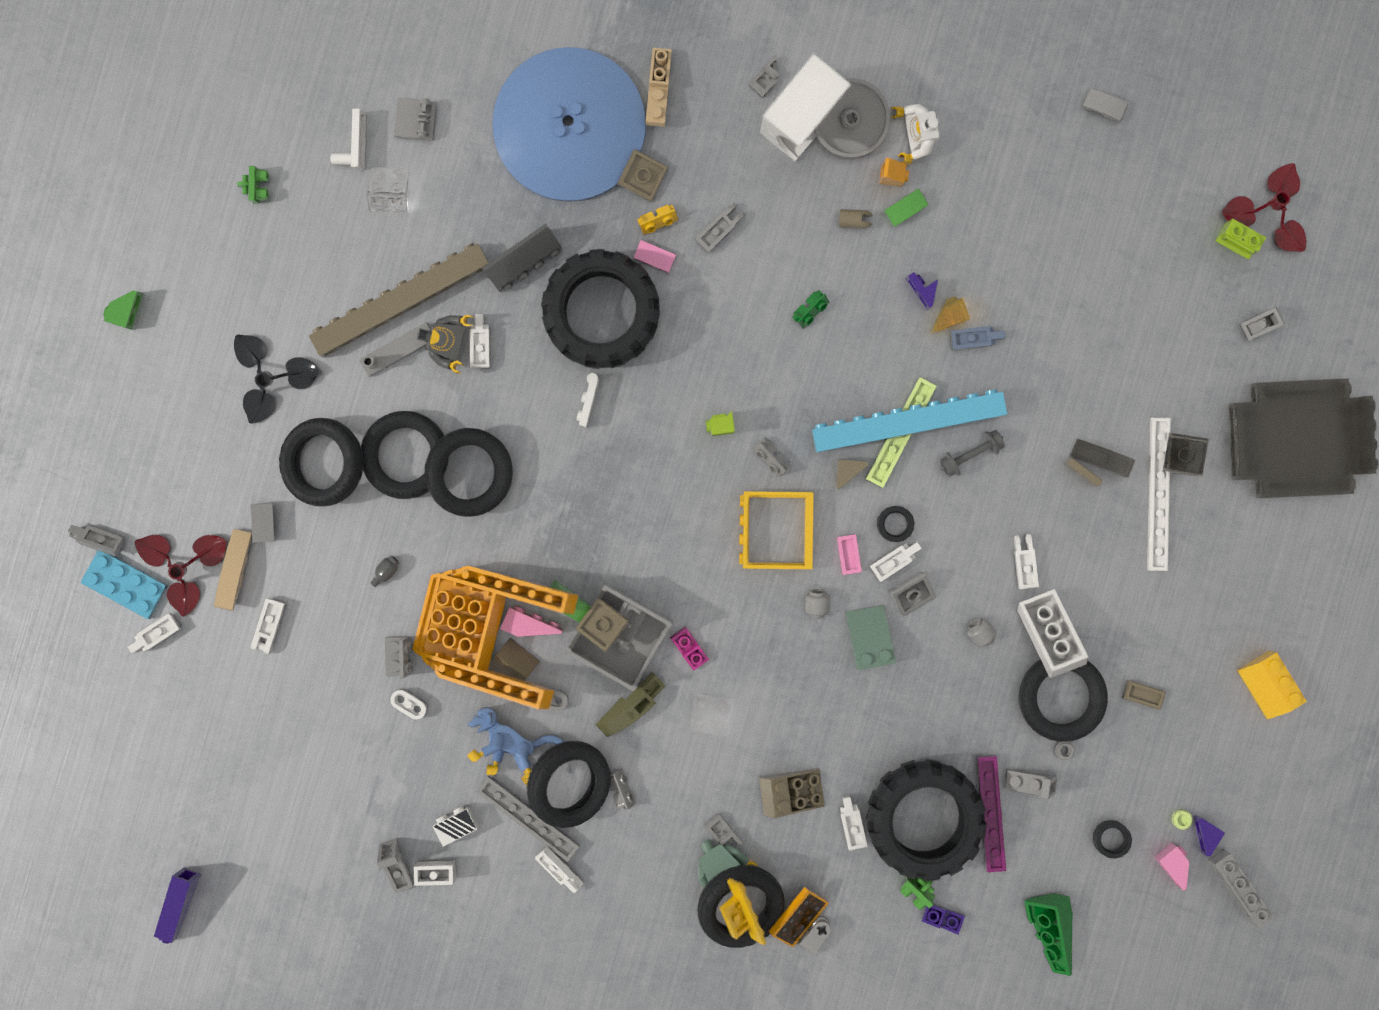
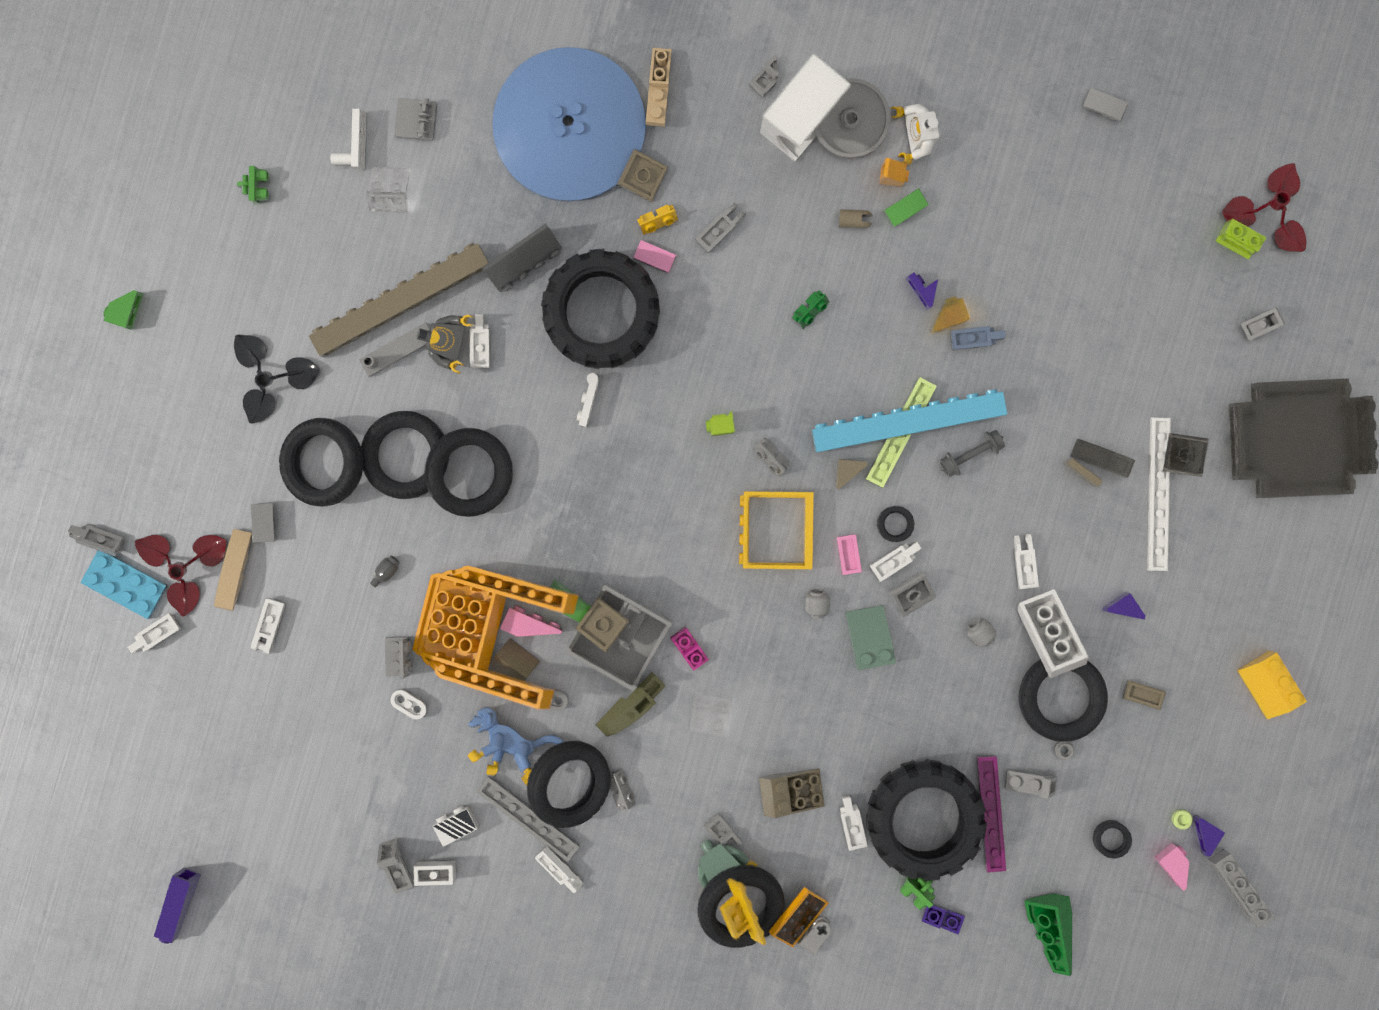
(1125, 606): none -> dark purple slope

